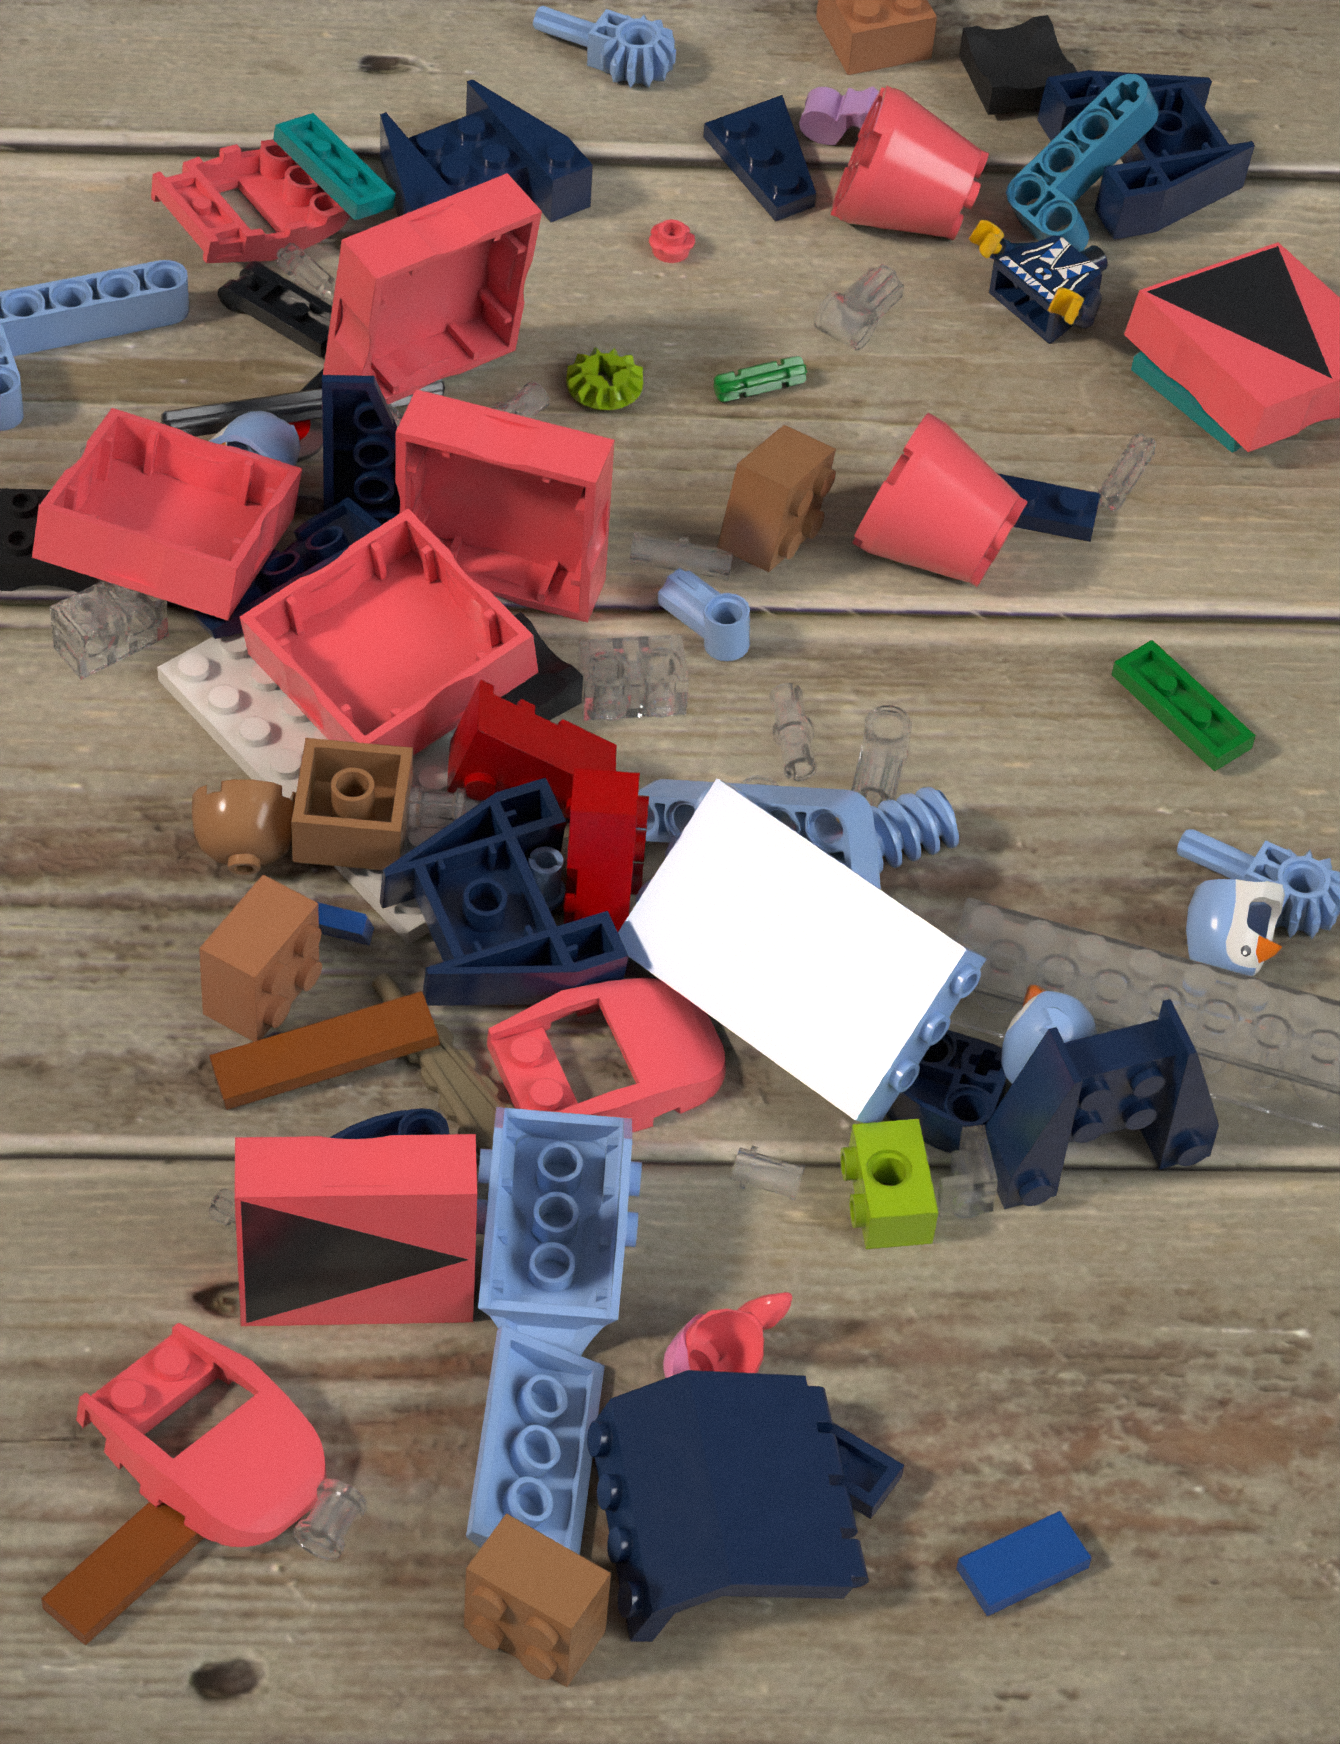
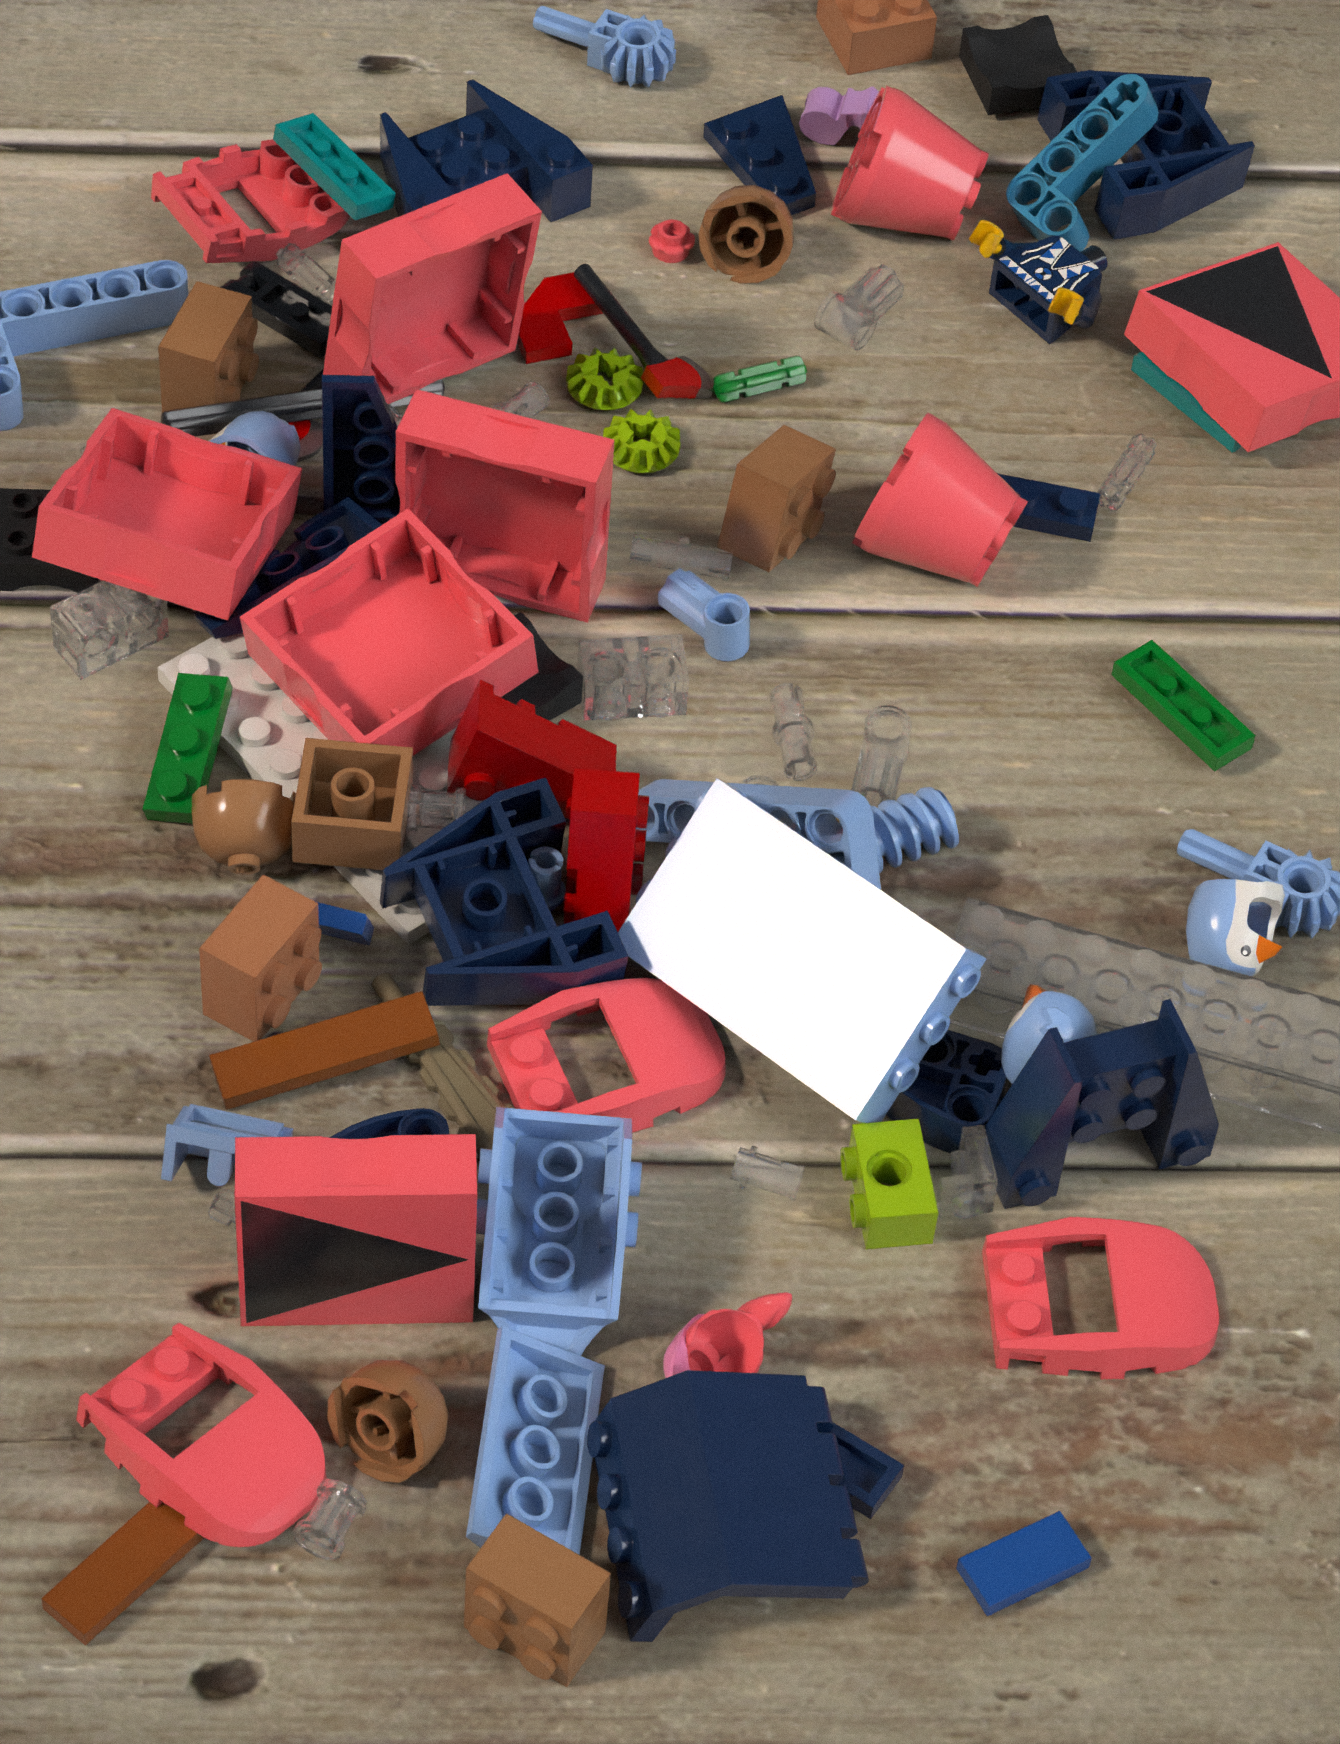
(187, 746): none -> green plate
(208, 349): none -> medium nougat brick
(212, 1135): none -> light blue window
(389, 1418): none -> medium nougat cylinder
(542, 327): none -> red tile
(643, 455): none -> lime gear
(664, 377): none -> piece
(747, 234): none -> medium nougat cylinder
(1158, 1293): none -> coral slope

